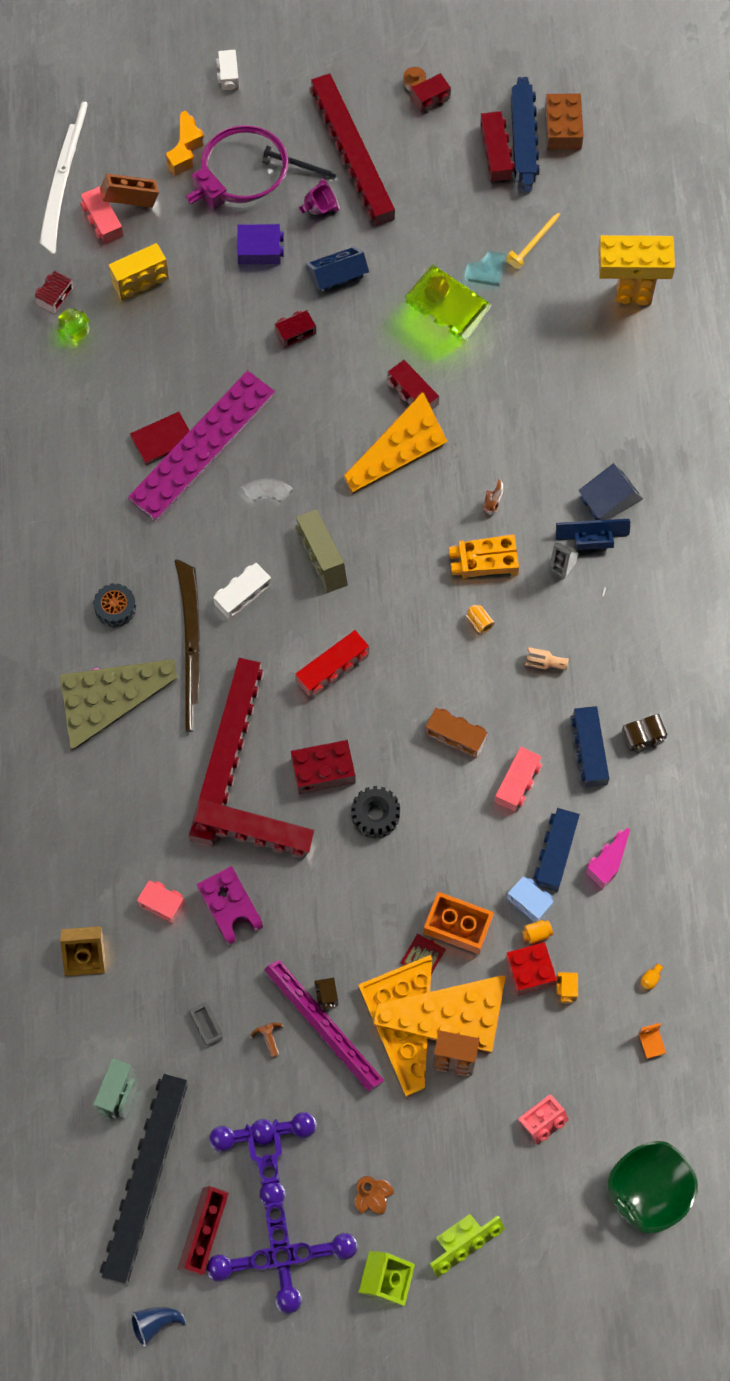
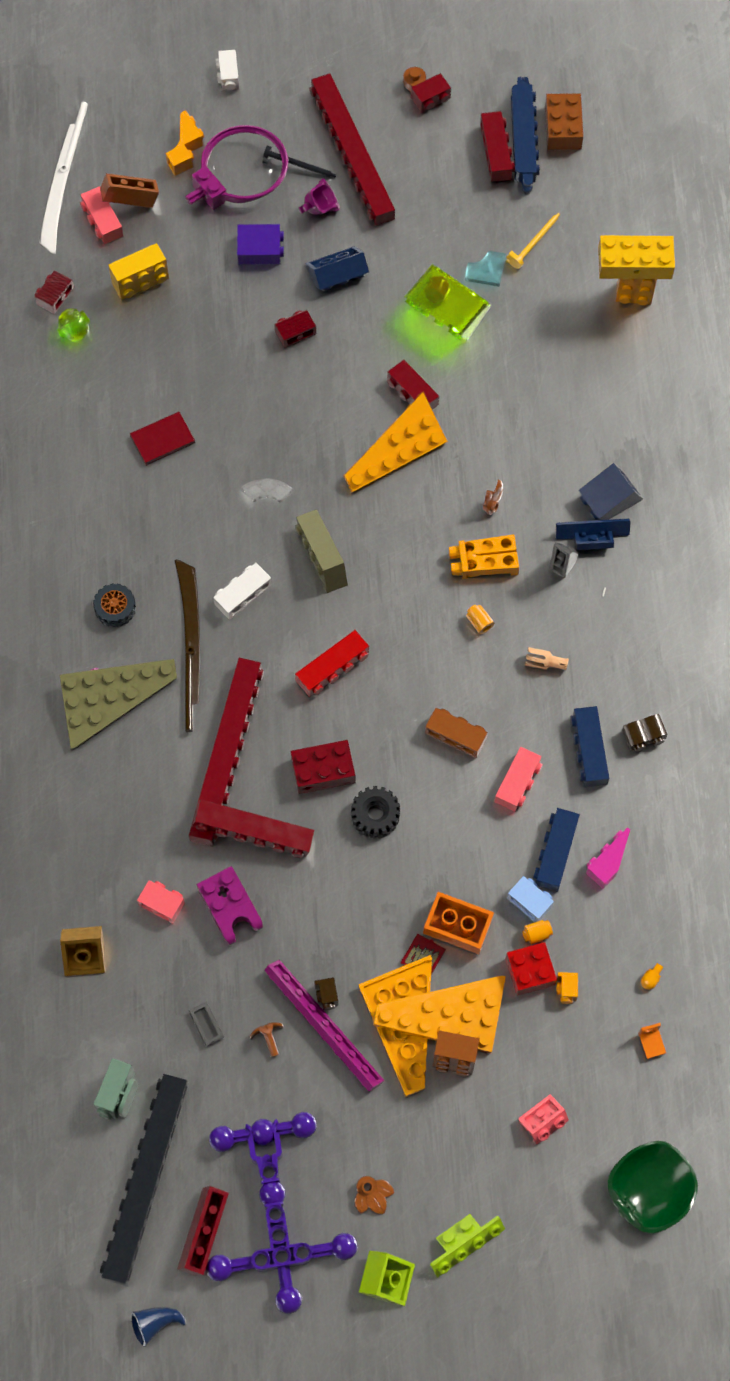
(201, 445): magenta plate -> none

